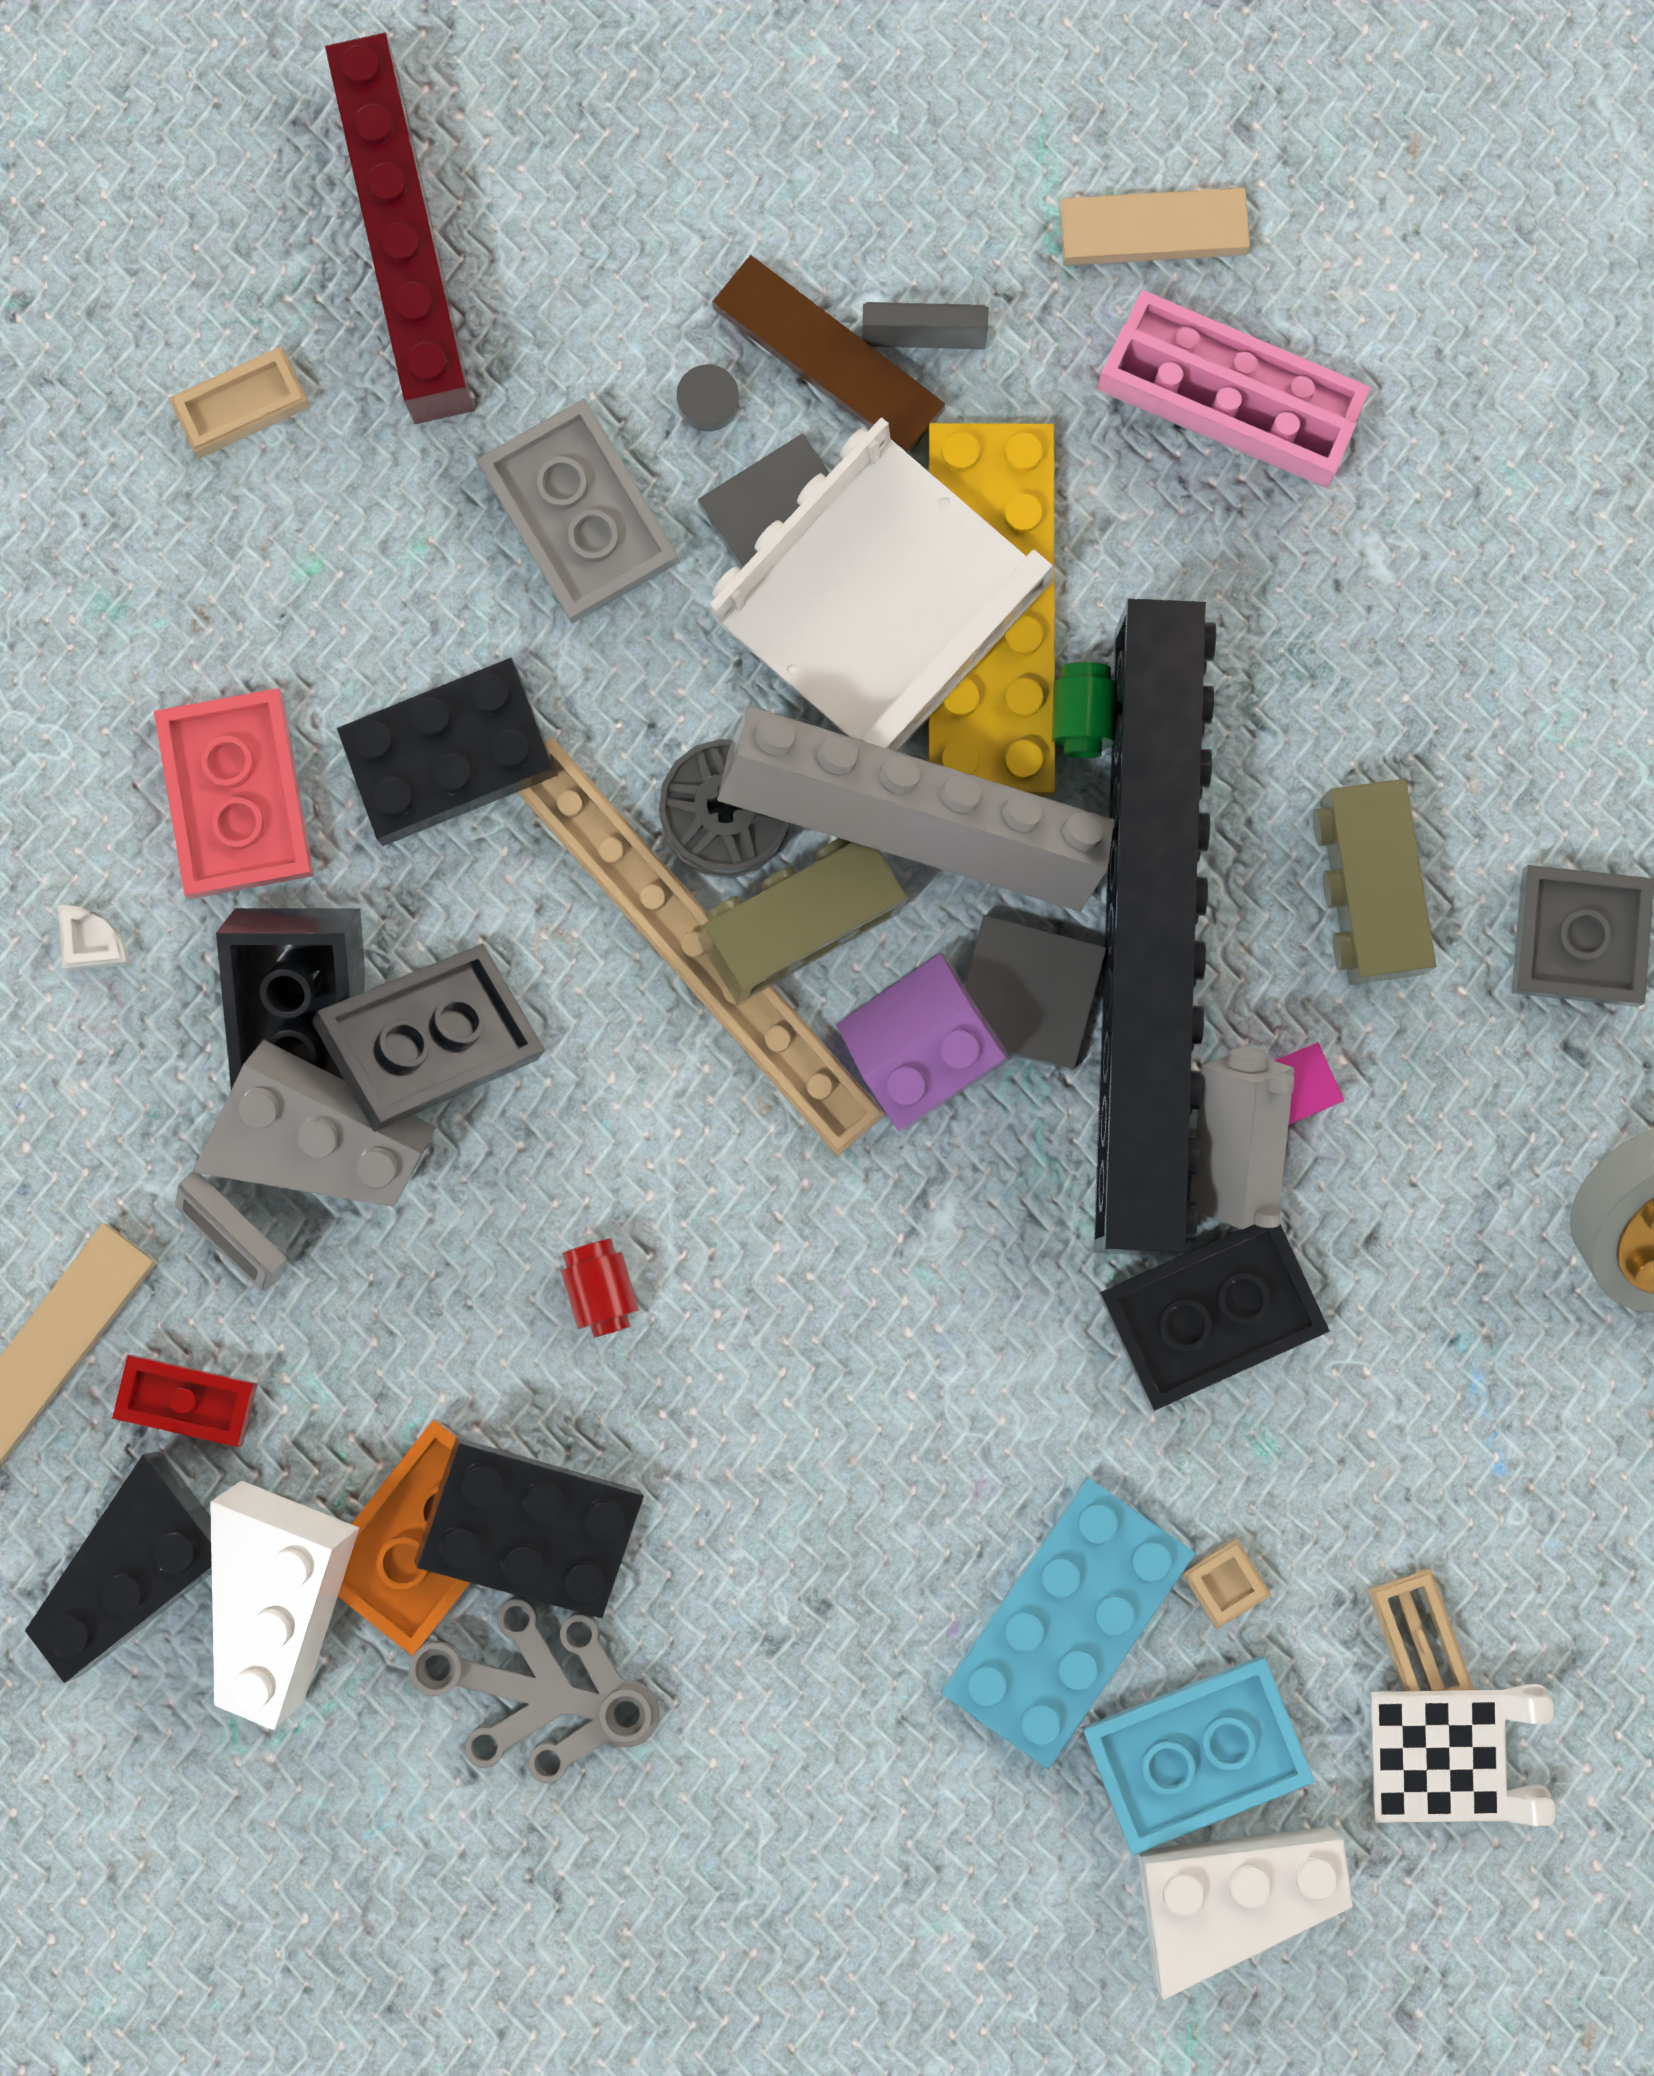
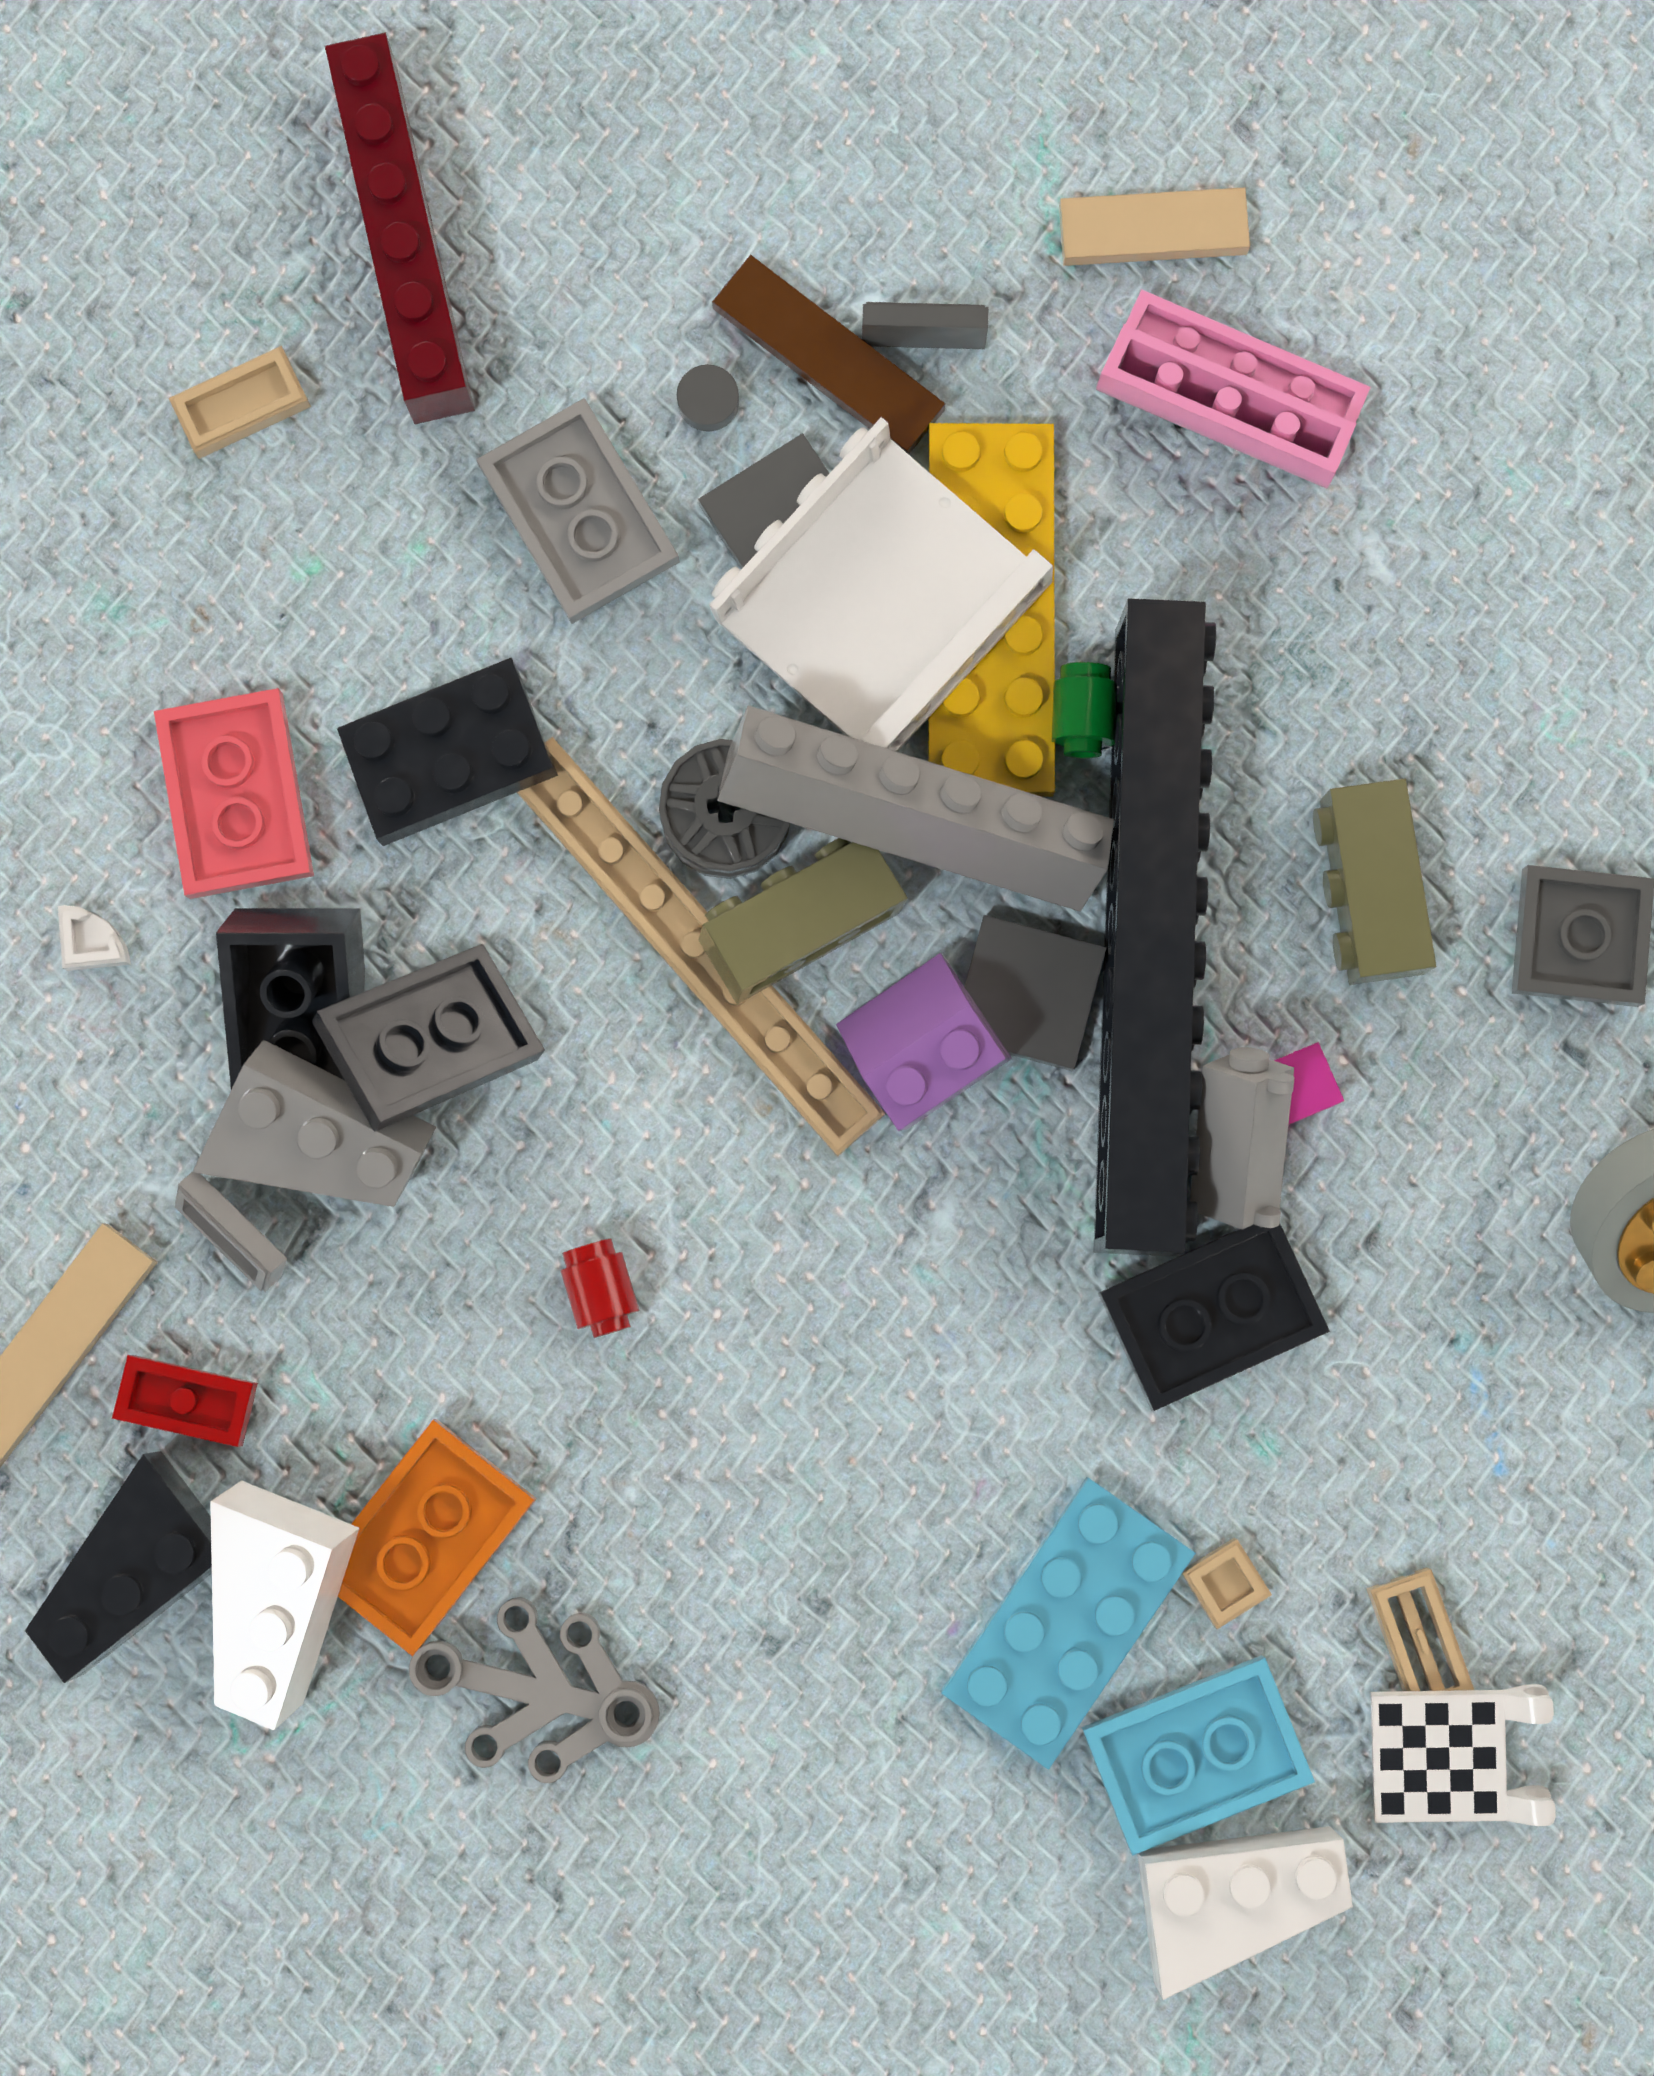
(528, 1528): black plate -> none

